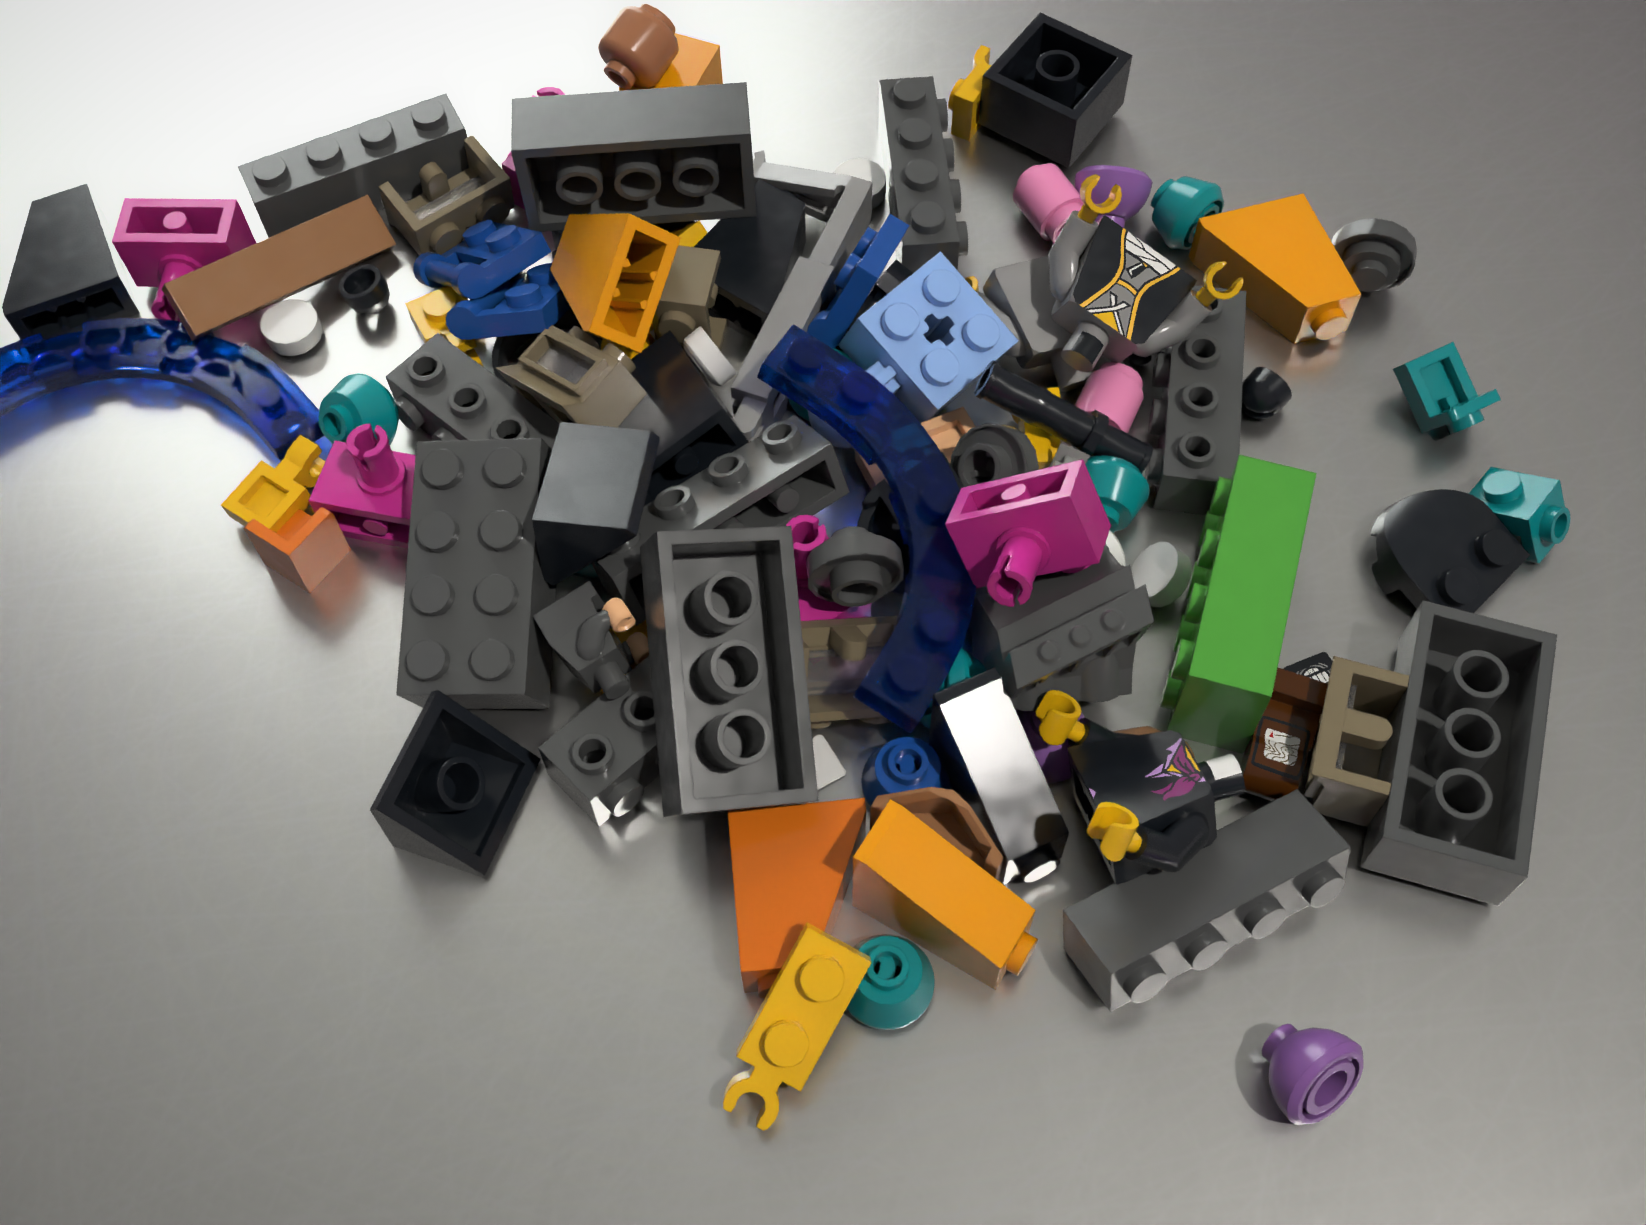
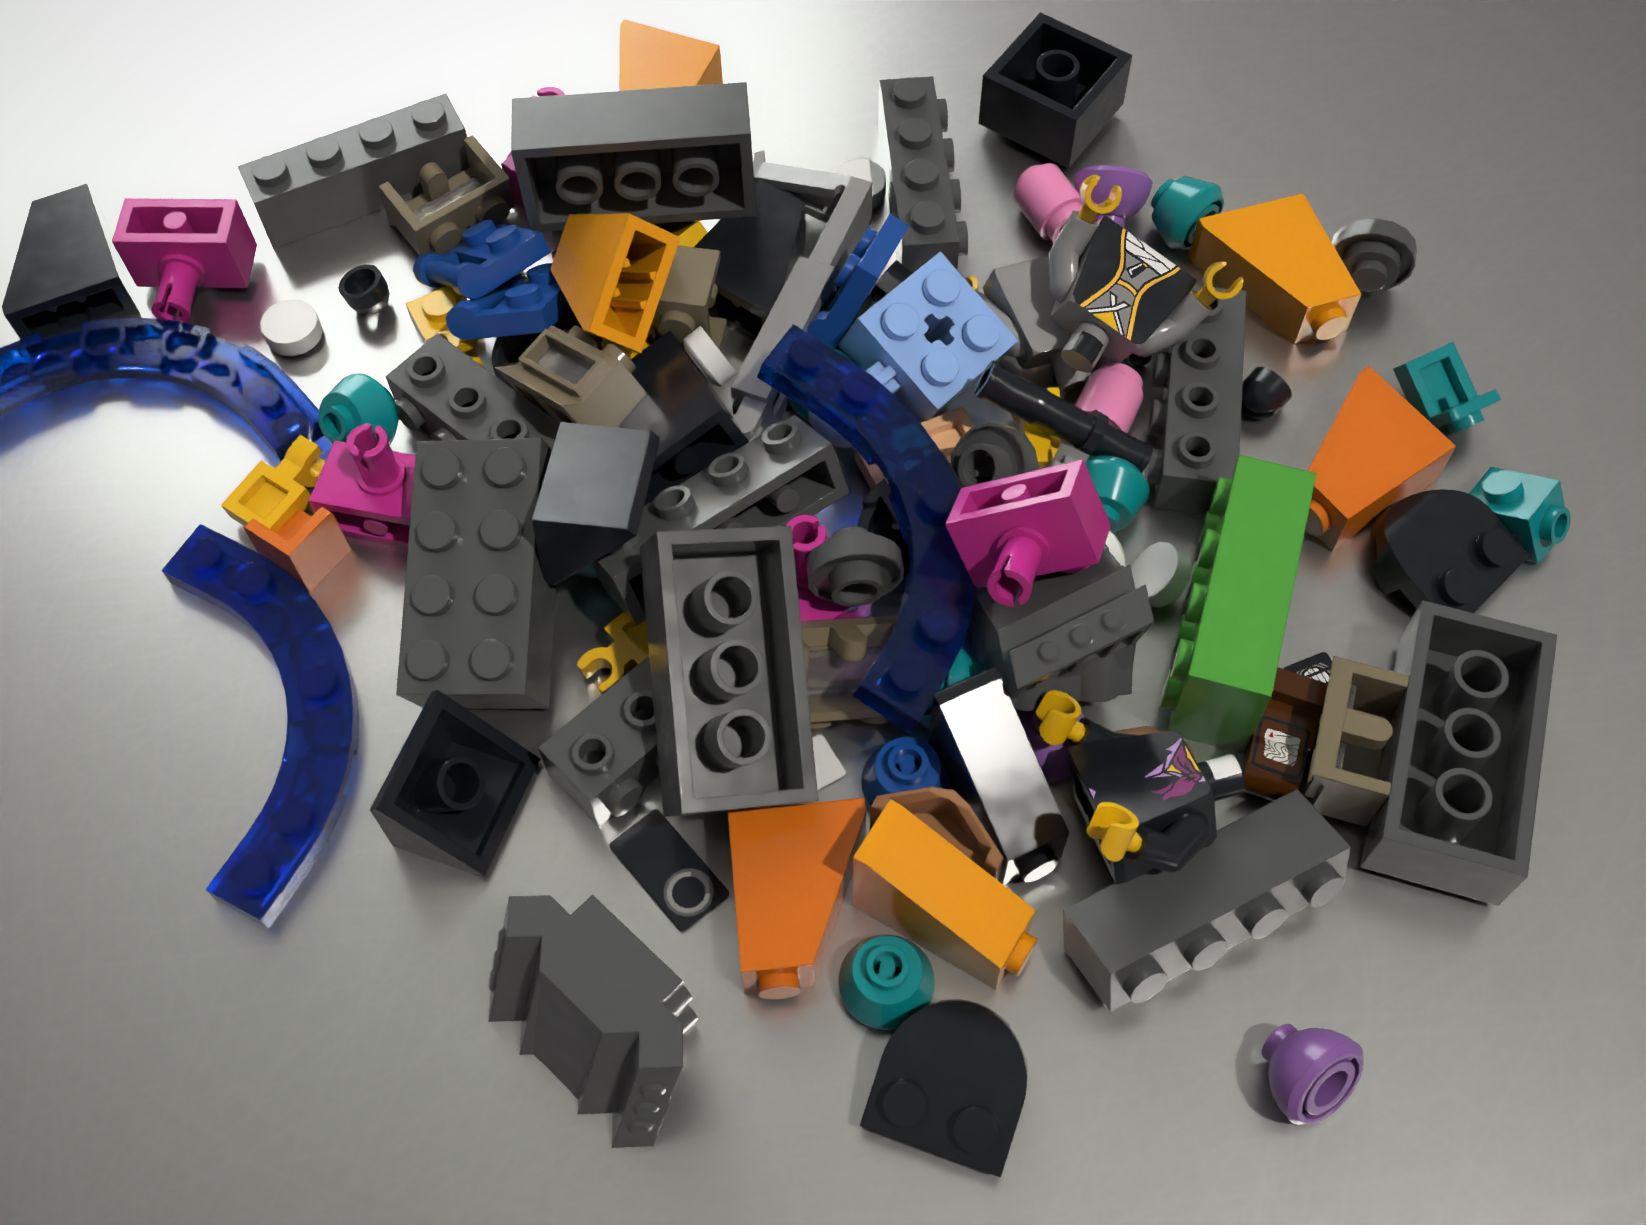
(278, 267): medium nougat tile -> none
(320, 719): none -> clear blue plate
(583, 638): dark grey piece -> none
(593, 1010): none -> dark grey slope
(638, 46): nougat head -> none
(669, 870): none -> black sticker
(796, 1019): yellow plate -> none
(951, 1084): none -> black slope
(966, 97): yellow plate -> none
(1371, 459): none -> orange slope

